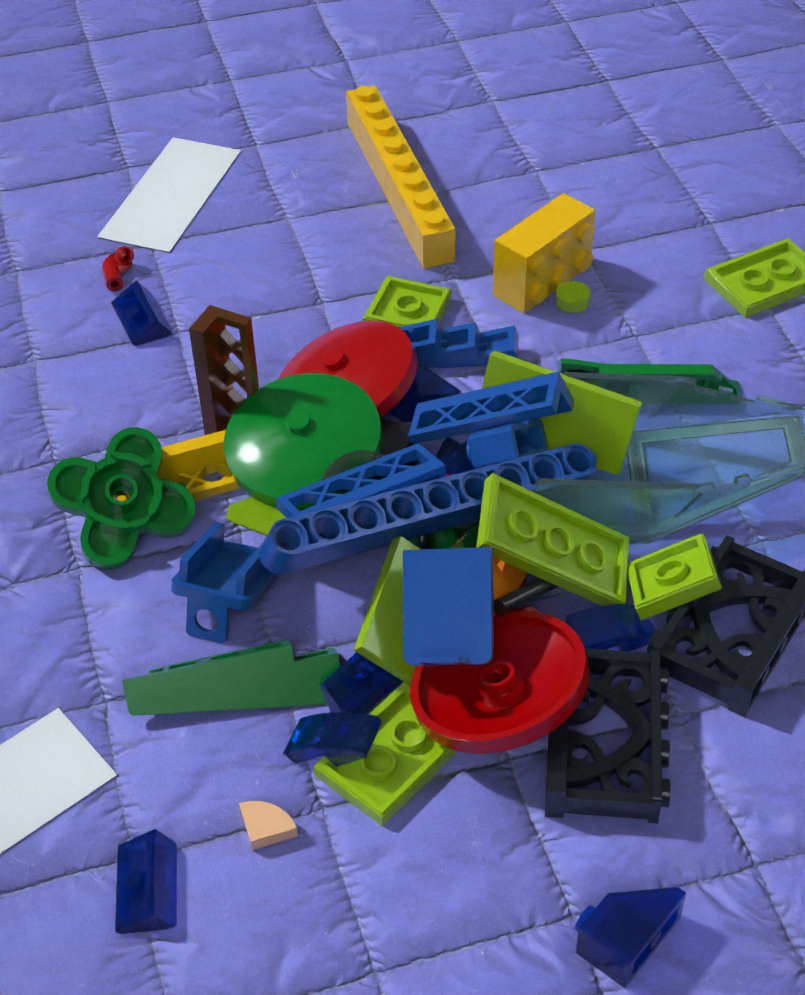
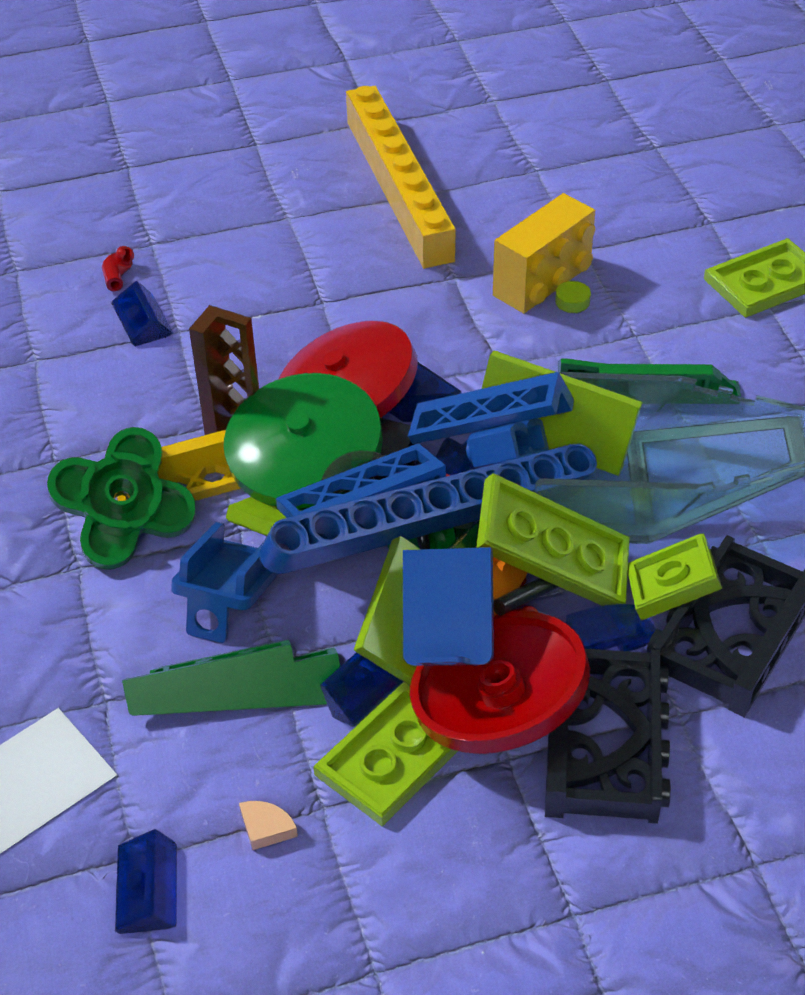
(169, 194): white sticker -> none
(336, 735): clear blue slope -> none
(408, 302): lime tile -> none
(459, 344): blue slope -> none
(627, 930): clear blue slope -> none

